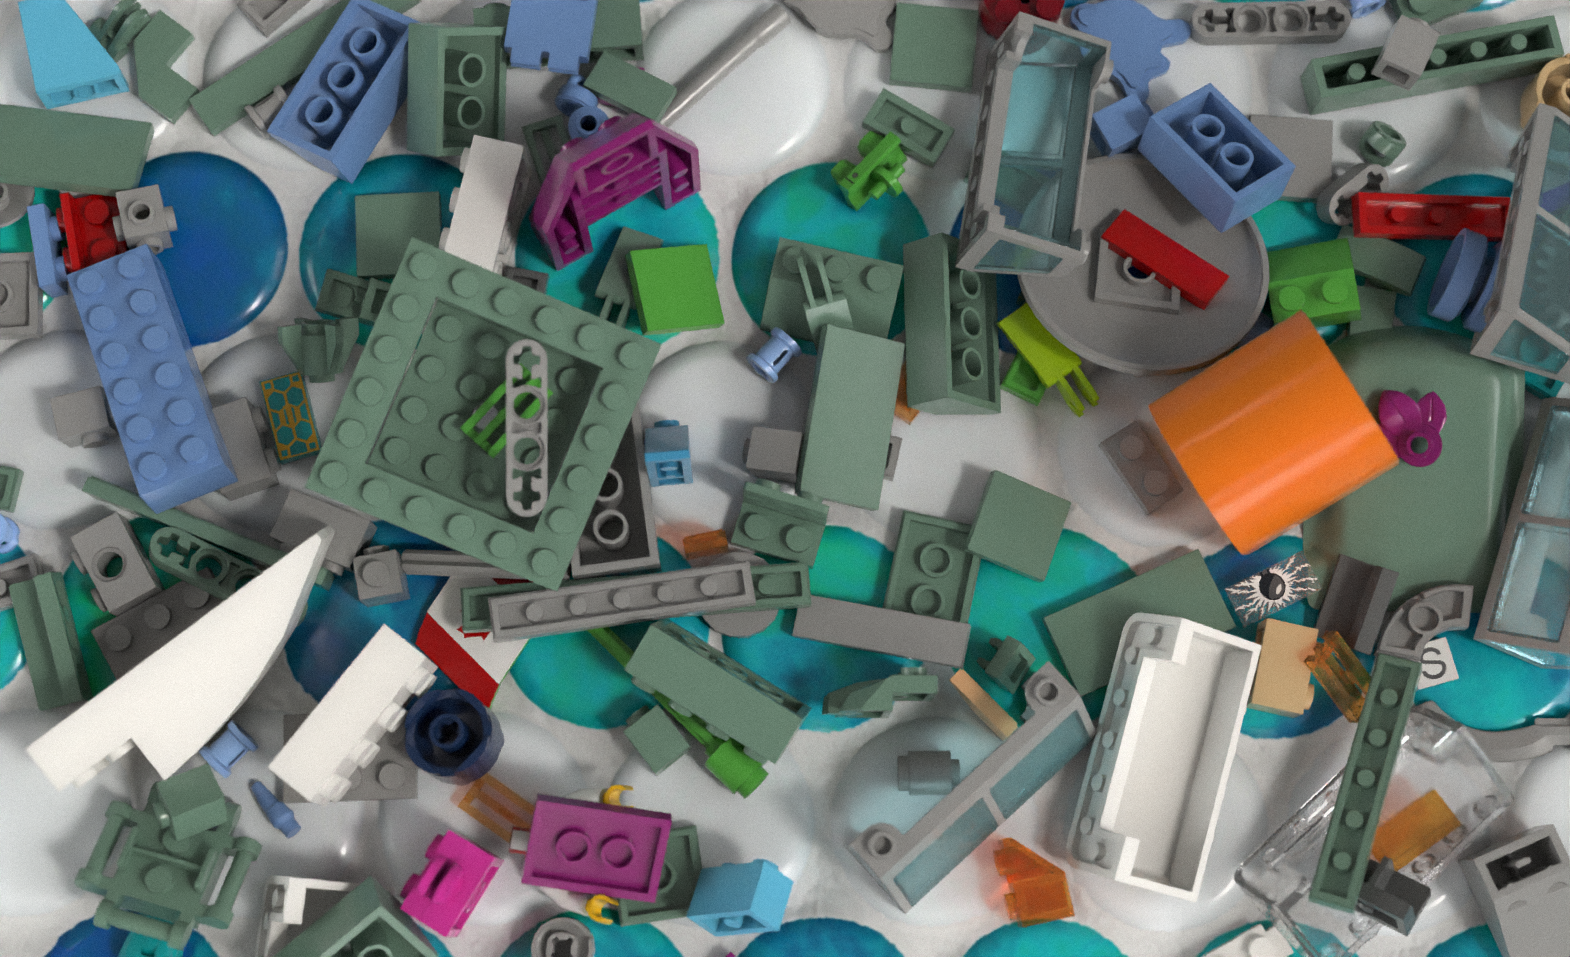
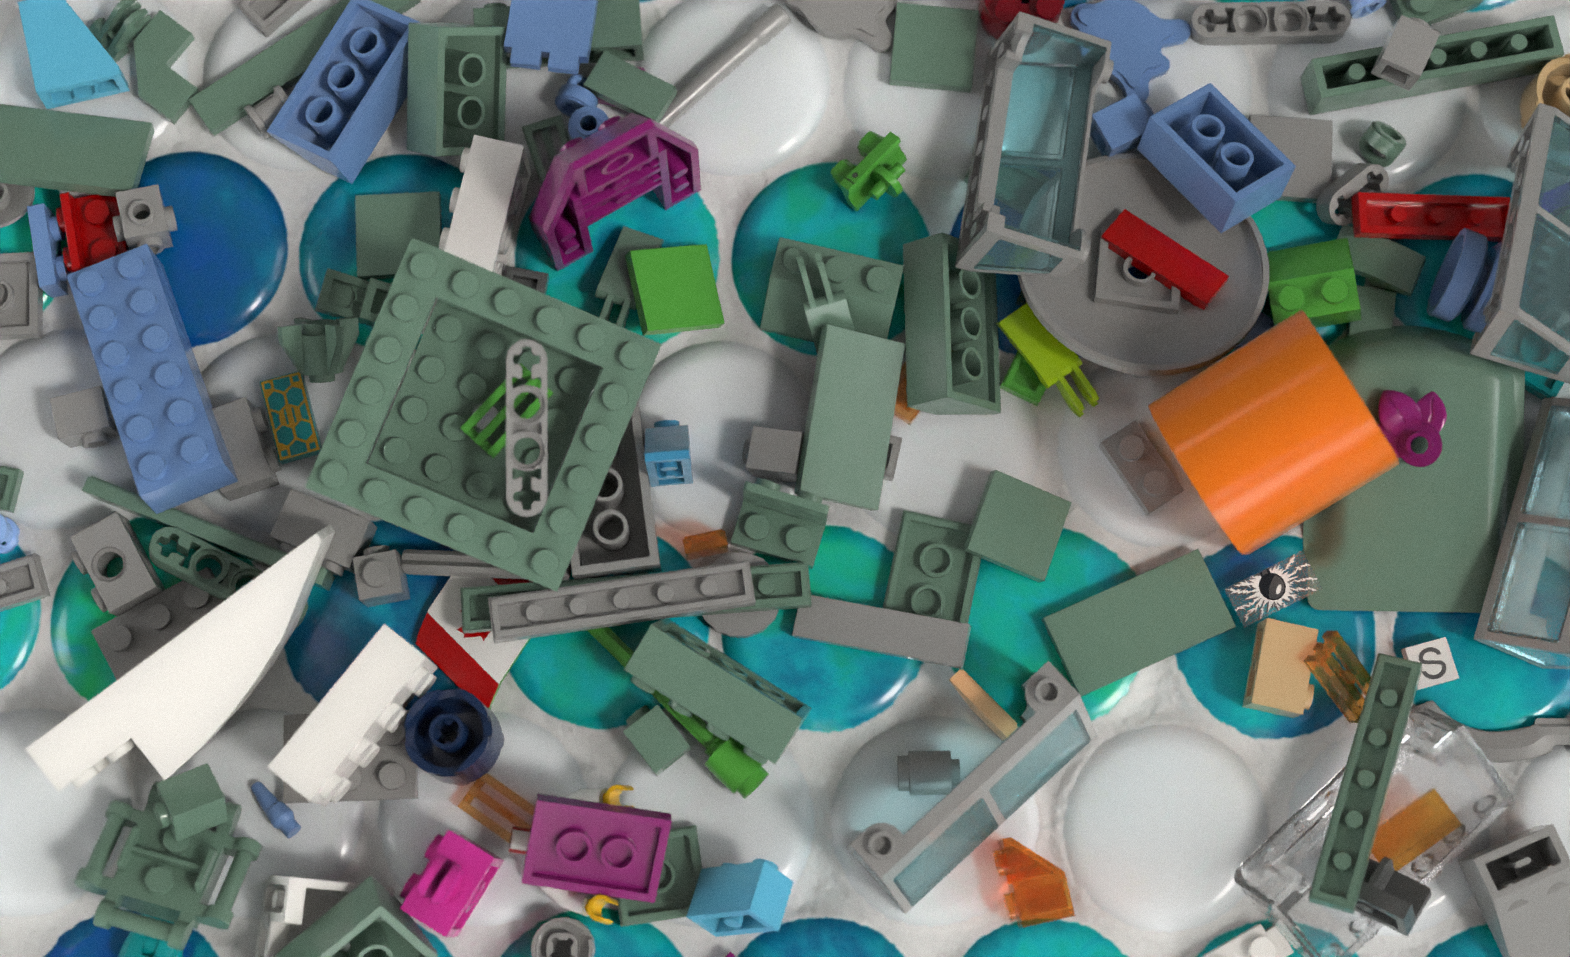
(50, 641): sand green panel -> none
(228, 749): light blue bush -> none
(774, 355): light blue bush -> none
(876, 697): sand green plate -> none
(918, 131): sand green plate -> none
(1008, 664): sand green tile -> none
(1162, 754): white windscreen -> none
(1356, 602): dark grey panel -> none
(1424, 617): light grey tile -> none

